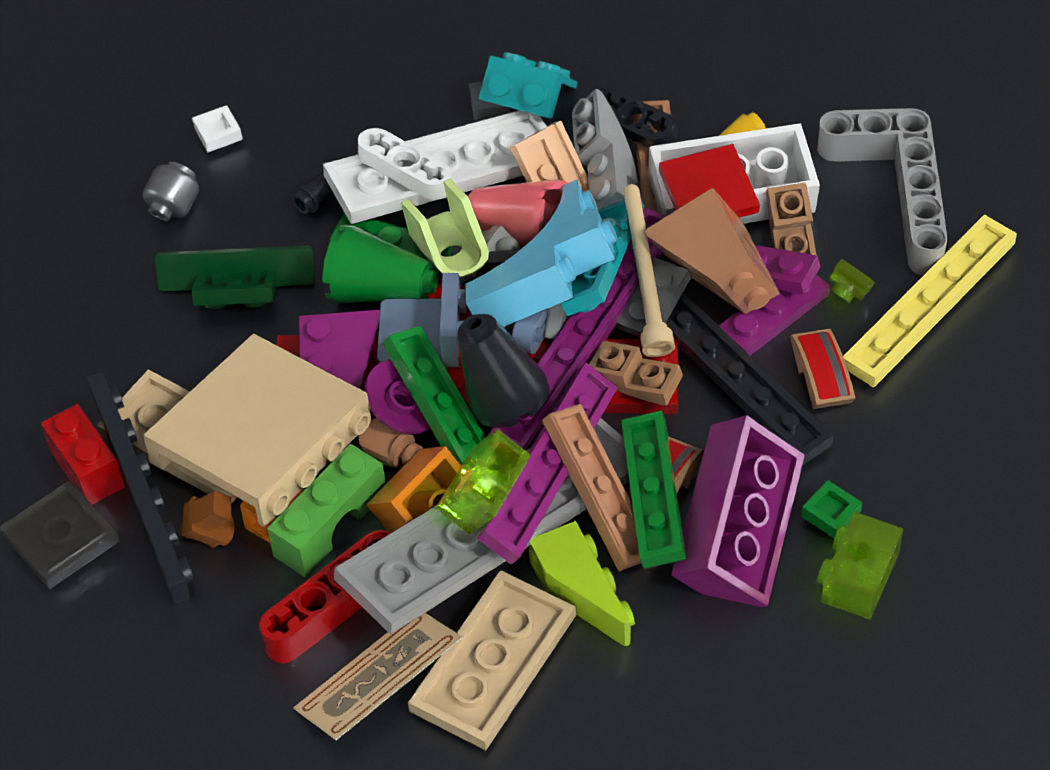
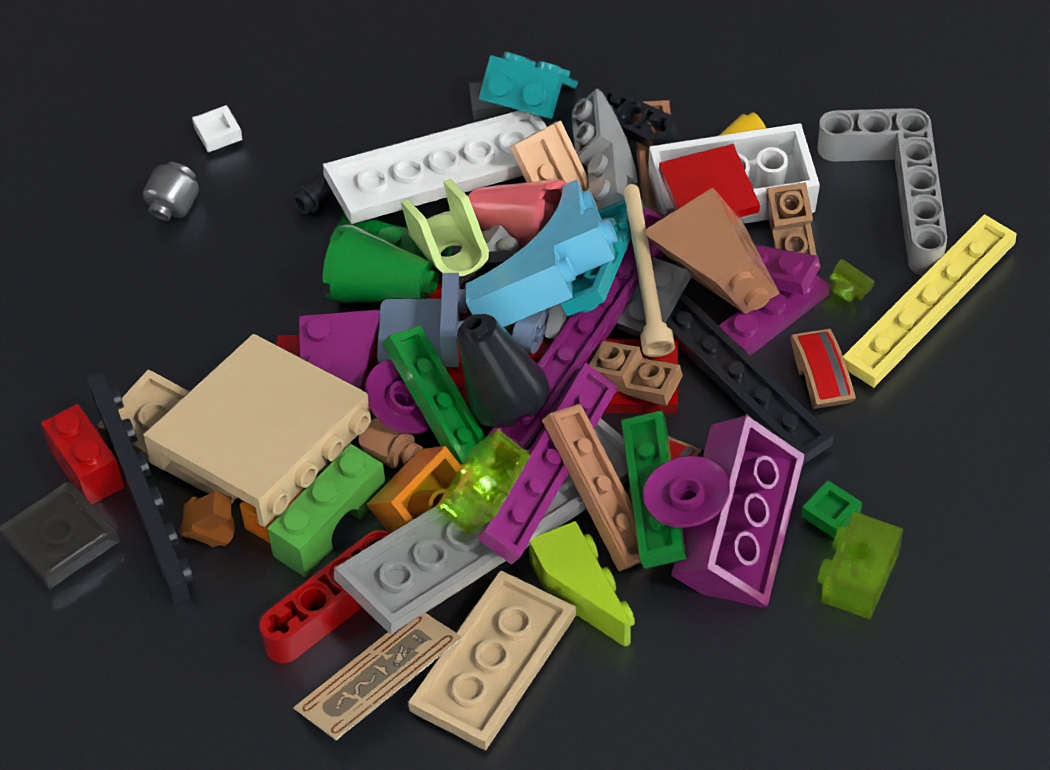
(234, 274): dark green bracket -> none
(383, 150): white beam -> none
(686, 491): none -> magenta dish

